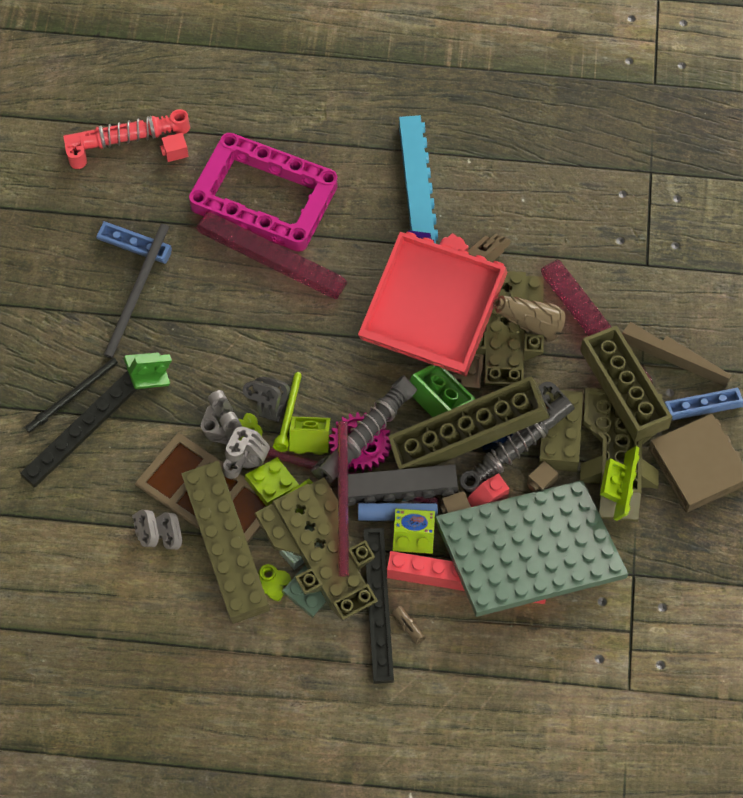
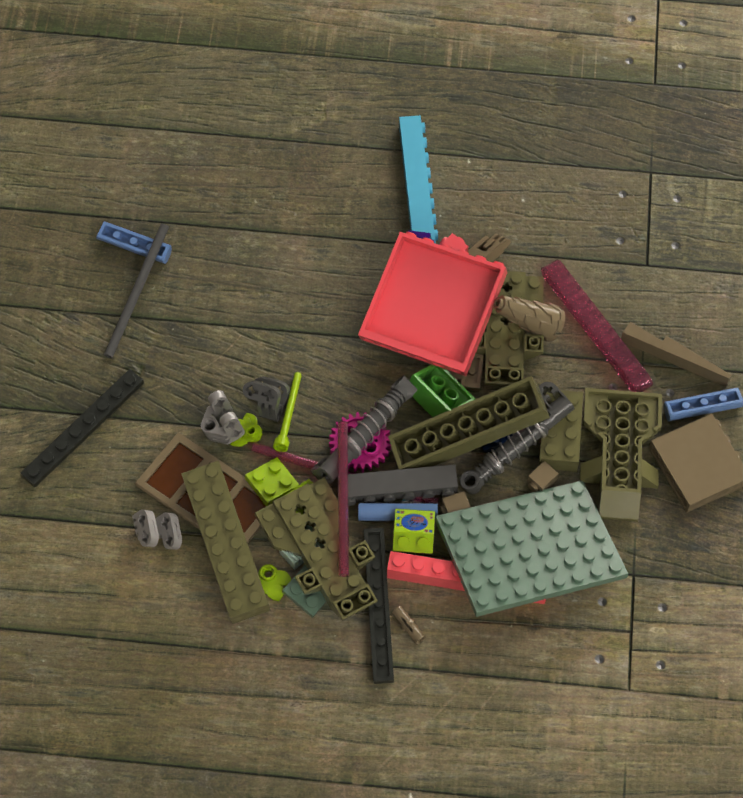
(43, 417): pearl dark grey bar -> none
(120, 133): coral piece -> none
(148, 369): bright green bracket -> none
(174, 147): coral brick -> none
(245, 453): light grey piece -> none
(272, 255): clear pink beam -> none
(278, 164): dark pink beam -> none
(309, 435): lime slope -> none
(489, 491): coral slope -> none
(619, 480): lime bracket -> none
(625, 383): olive brick -> none

